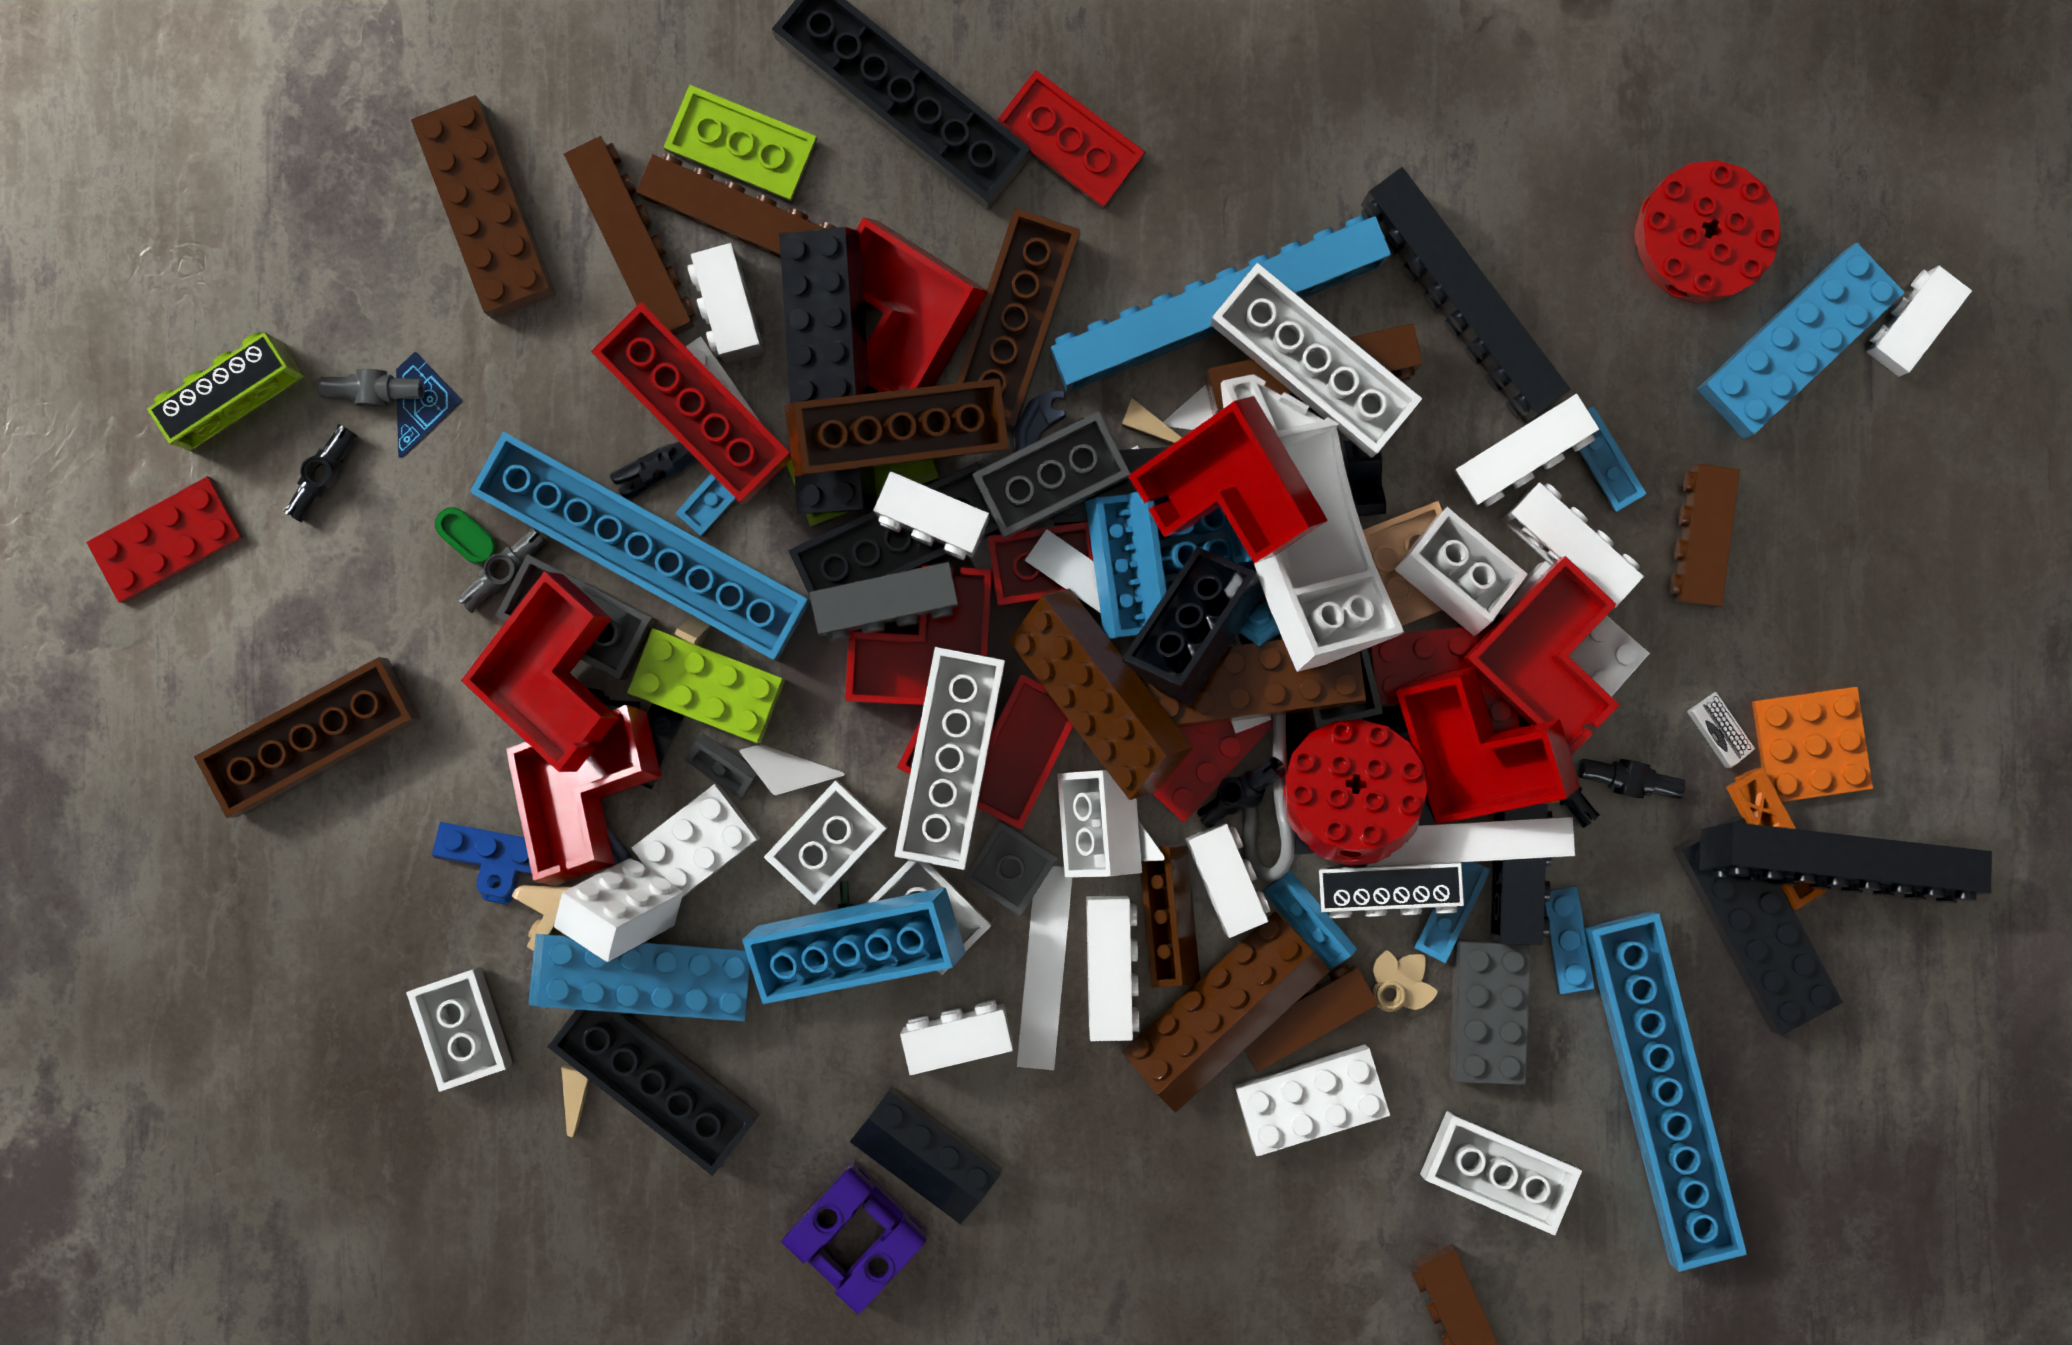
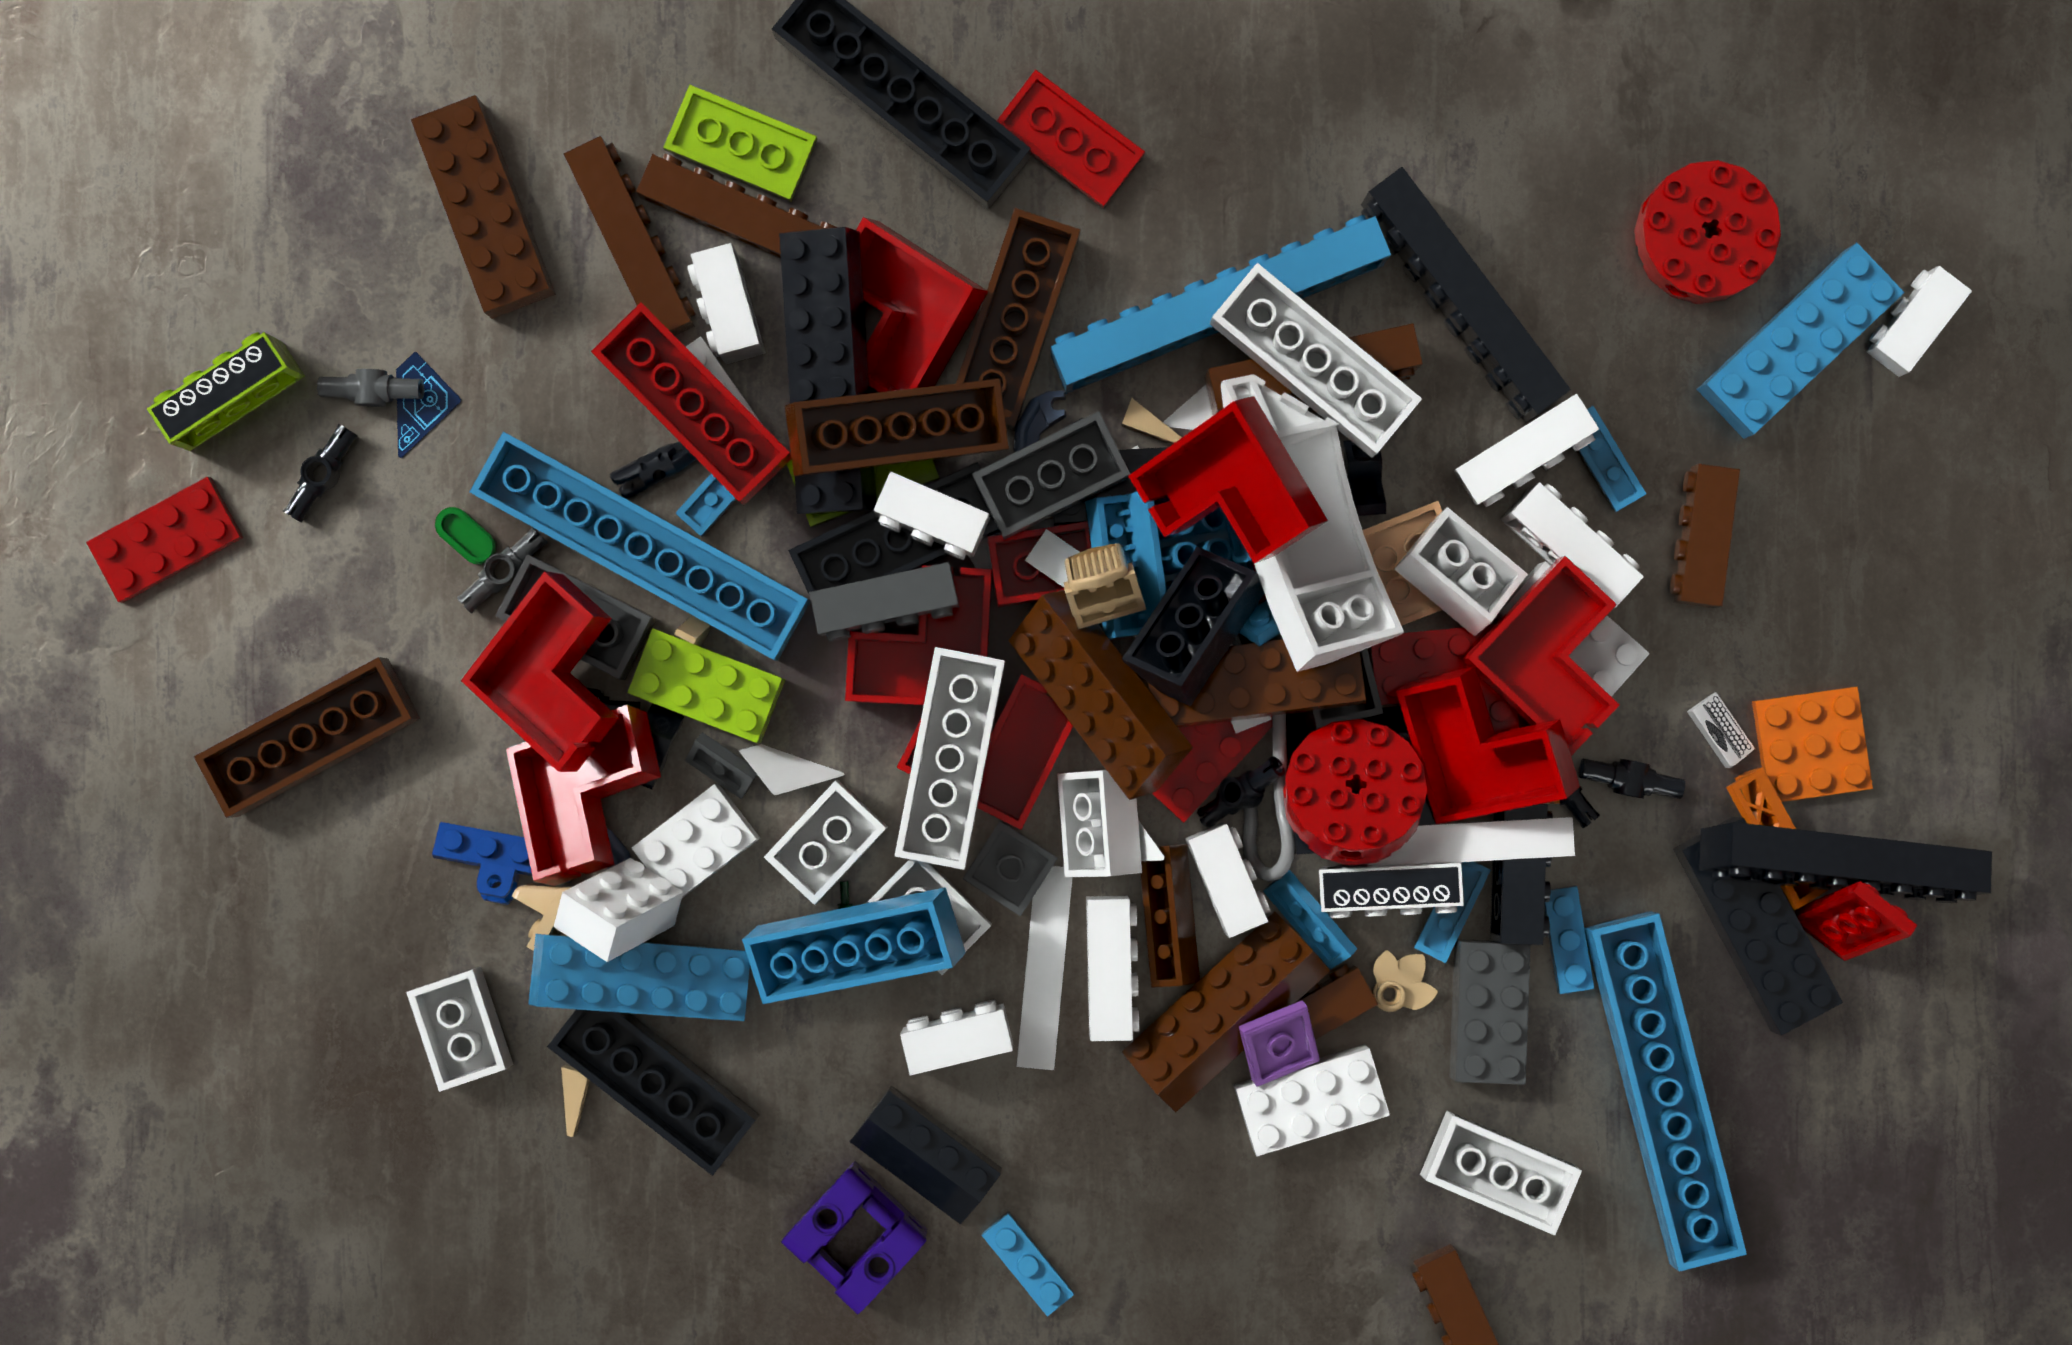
(1028, 1264): none -> dark azure plate
(1101, 585): none -> tan piece
(1279, 1043): none -> medium lavender plate
(1854, 921): none -> red plate

